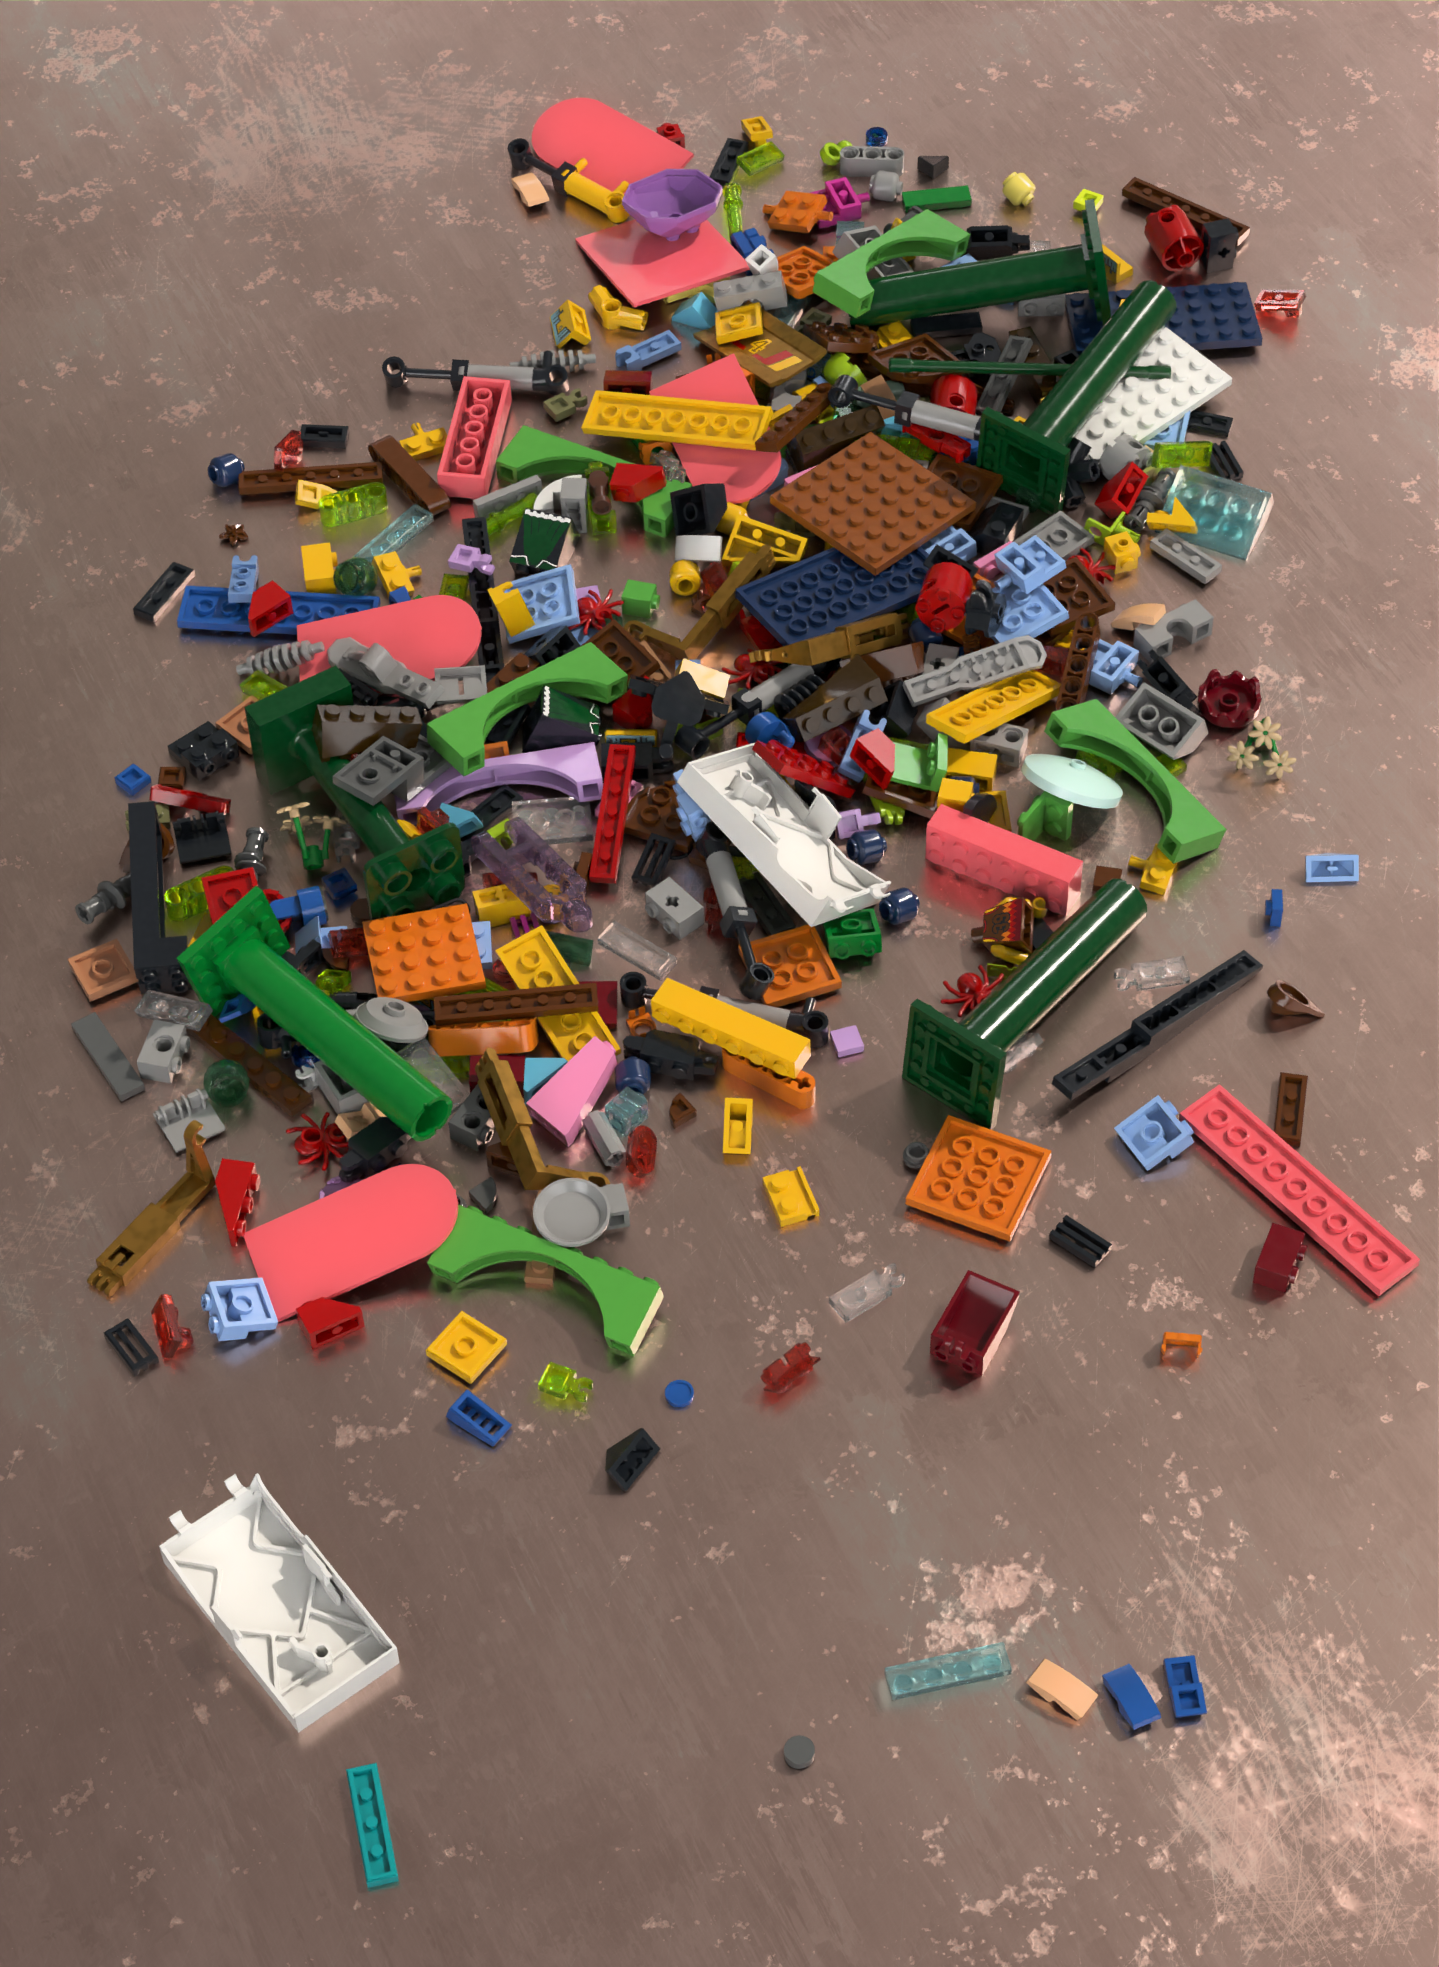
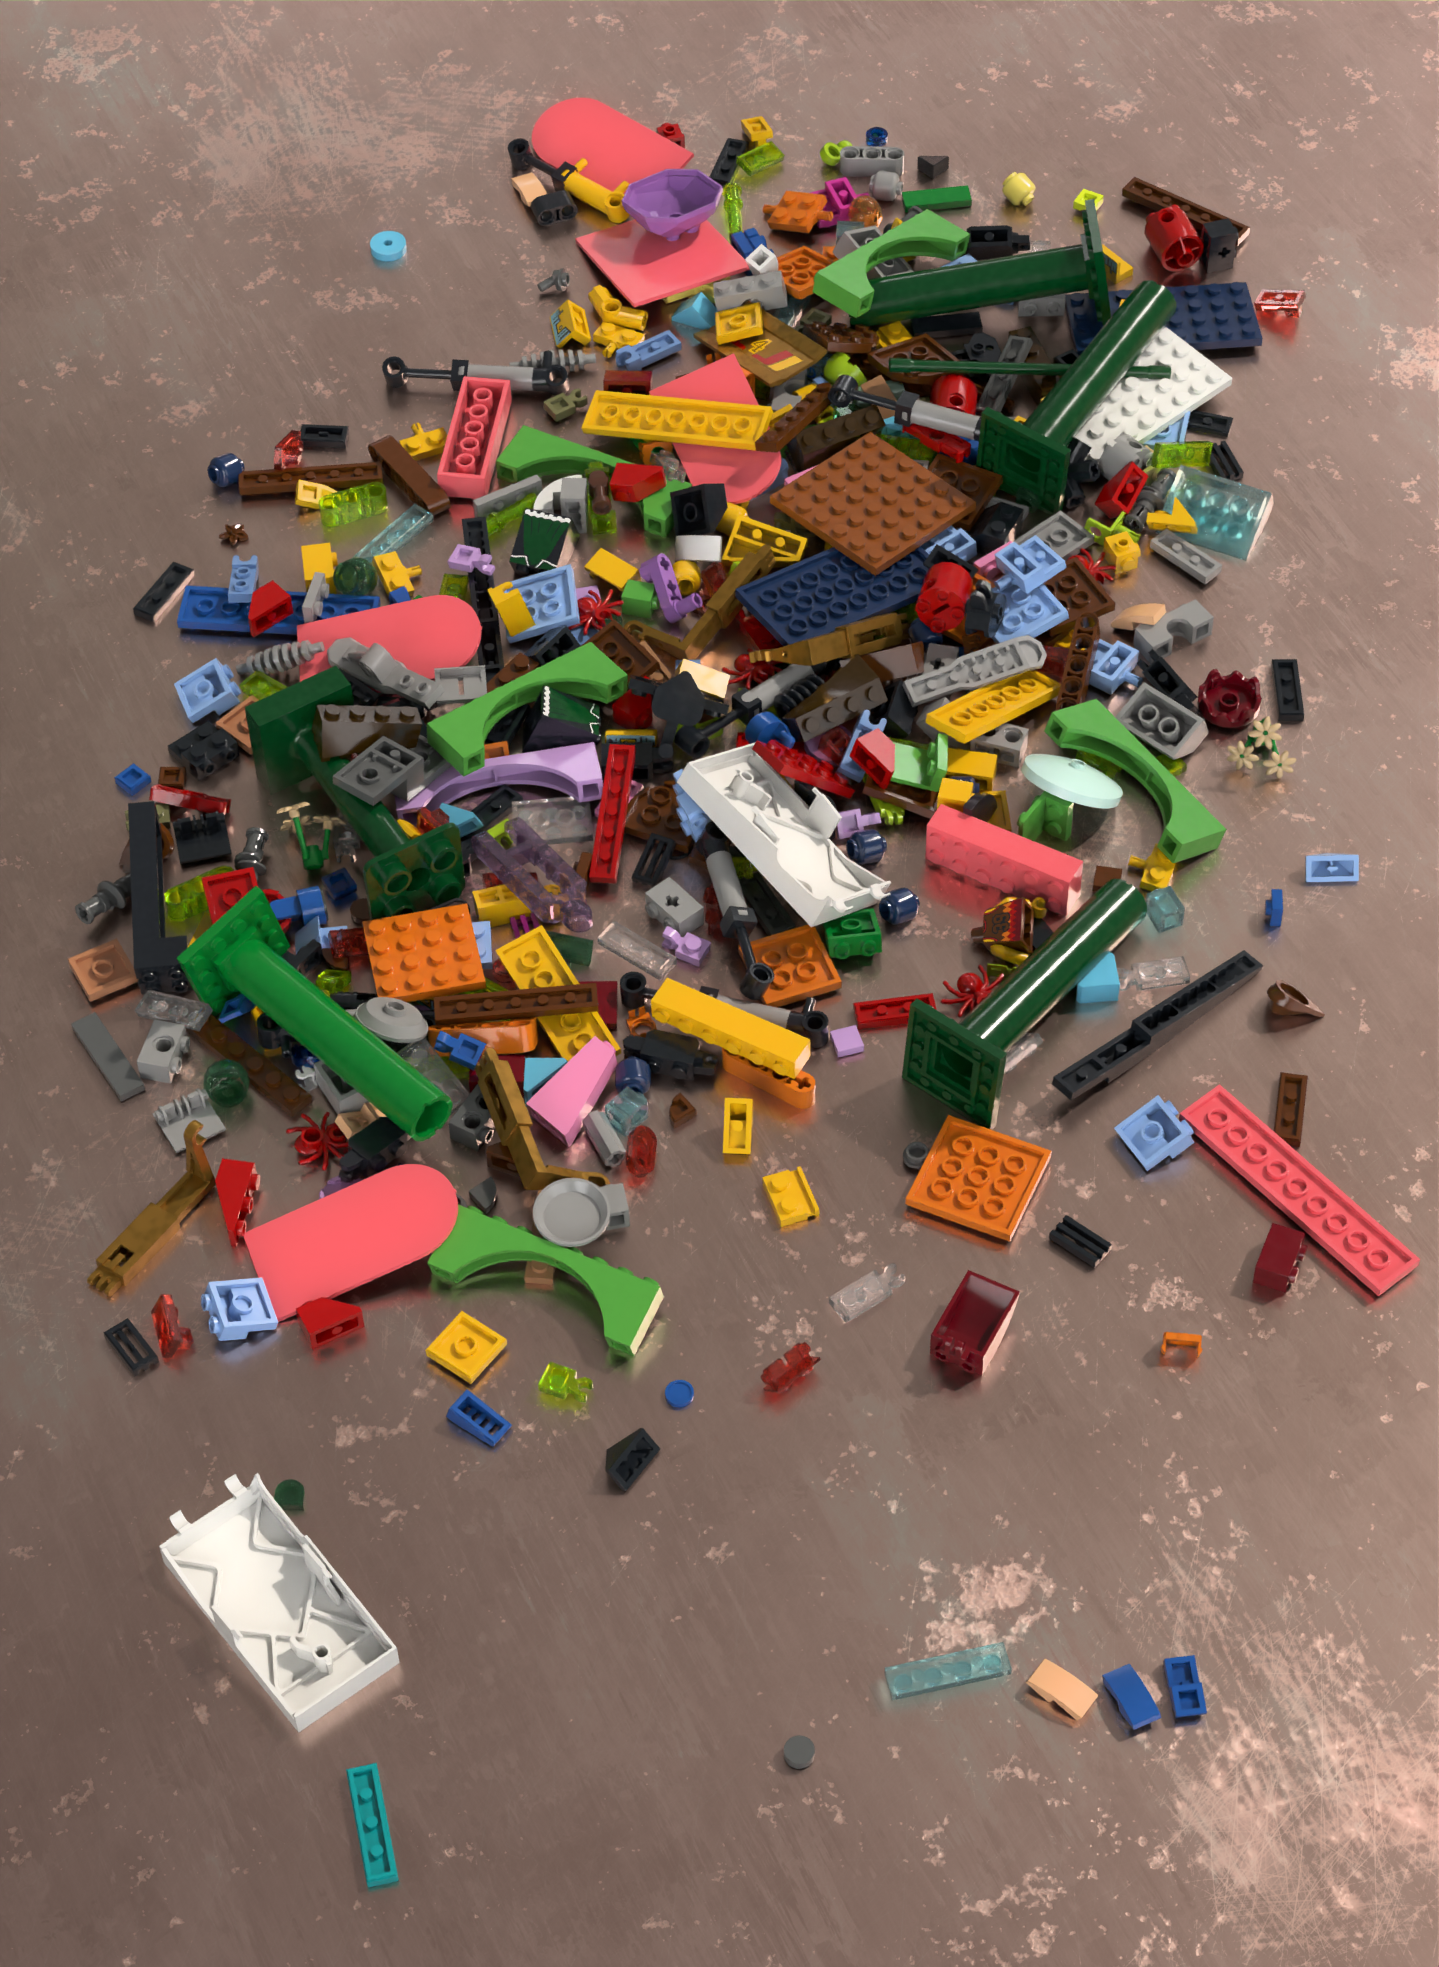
(208, 690): none -> light blue plate
(290, 1495): none -> clear green tile
(314, 599): none -> light grey plate
(388, 246): none -> medium azure piece
(463, 1050): none -> blue plate
(554, 208): none -> black beam
(559, 279): none -> dark grey plate
(611, 569): none -> yellow hinge
(616, 337): none -> yellow plate
(661, 573): none -> medium lavender beam
(689, 949): none -> lavender plate
(865, 210): none -> clear orange hair
(887, 1011): none -> red tile
(1100, 983): none -> medium azure slope
(1164, 909): none -> clear light blue brick
(1287, 690): none -> black tile

